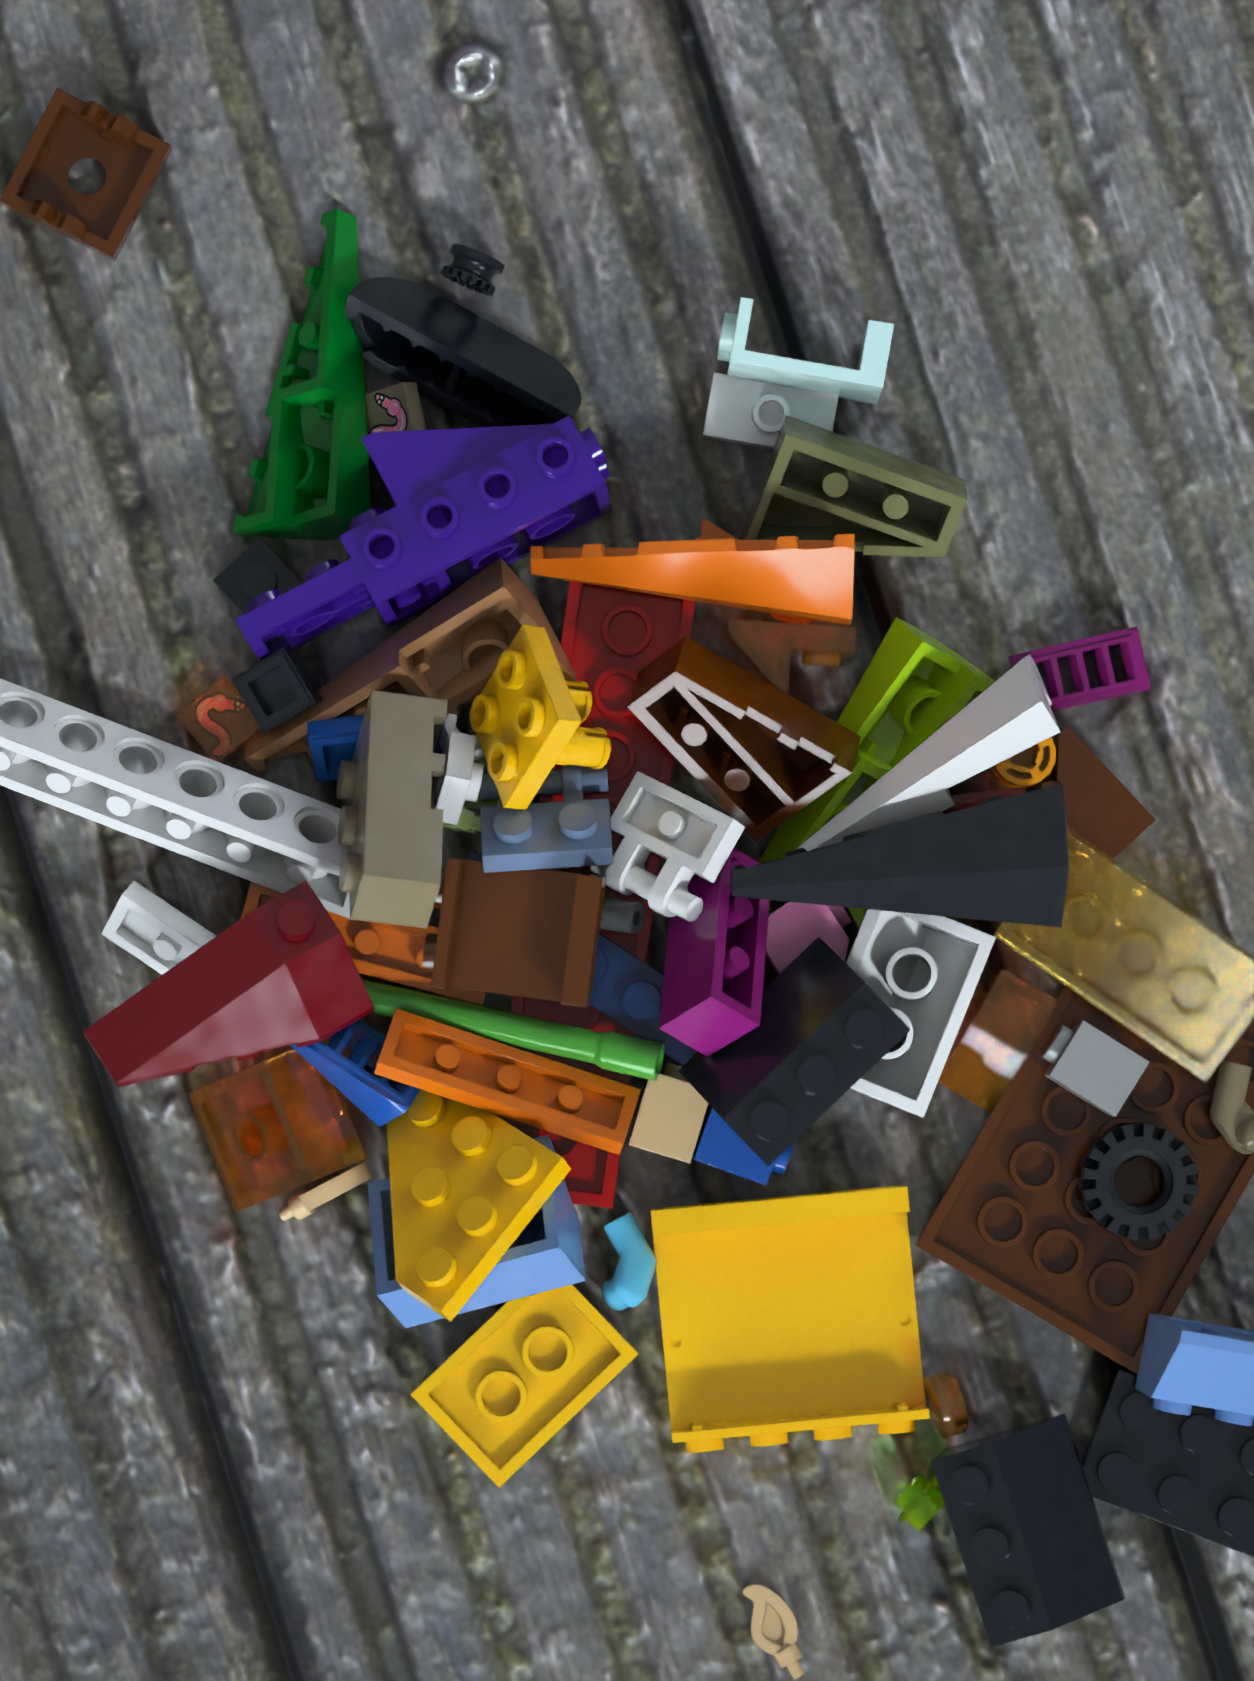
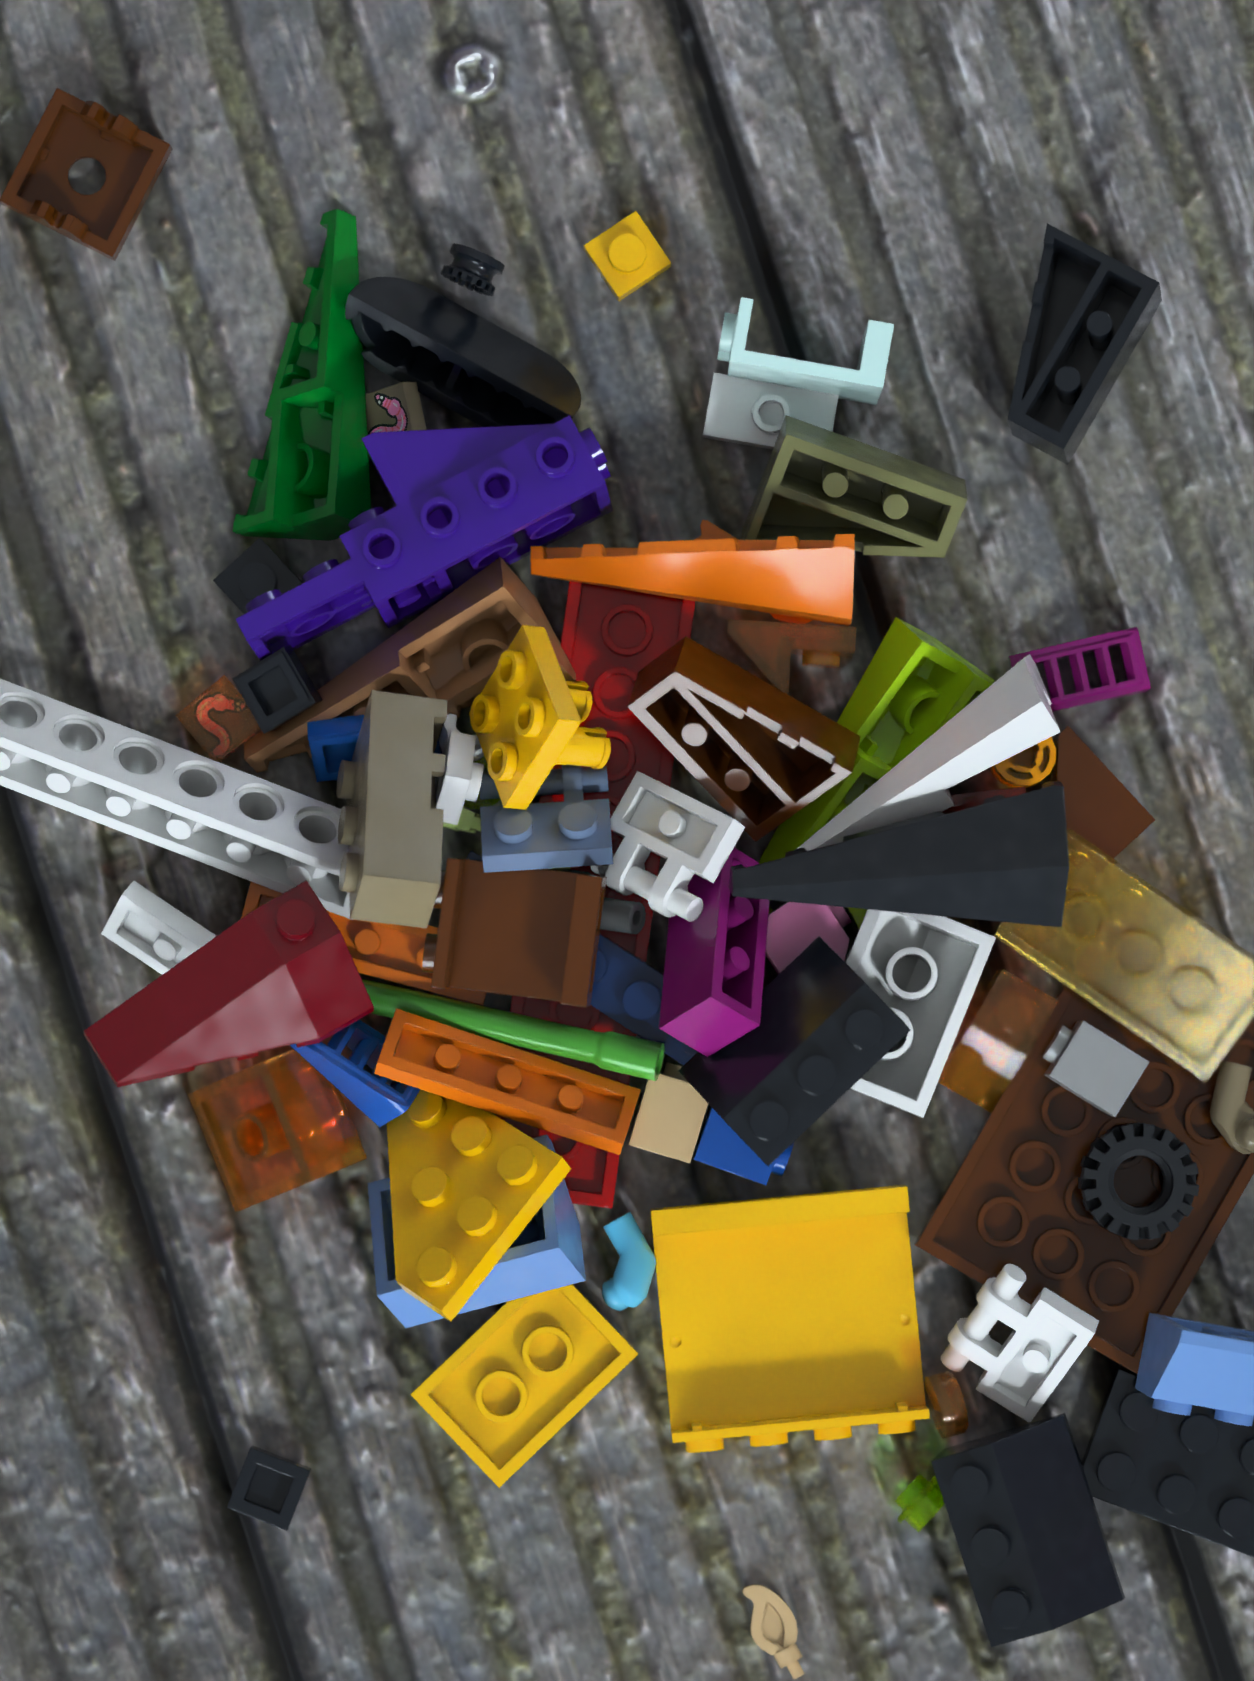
(269, 1488): none -> black plate
(304, 1203): tan piece -> none
(627, 256): none -> yellow plate
(1035, 1354): none -> white plate
(1077, 341): none -> black wedge

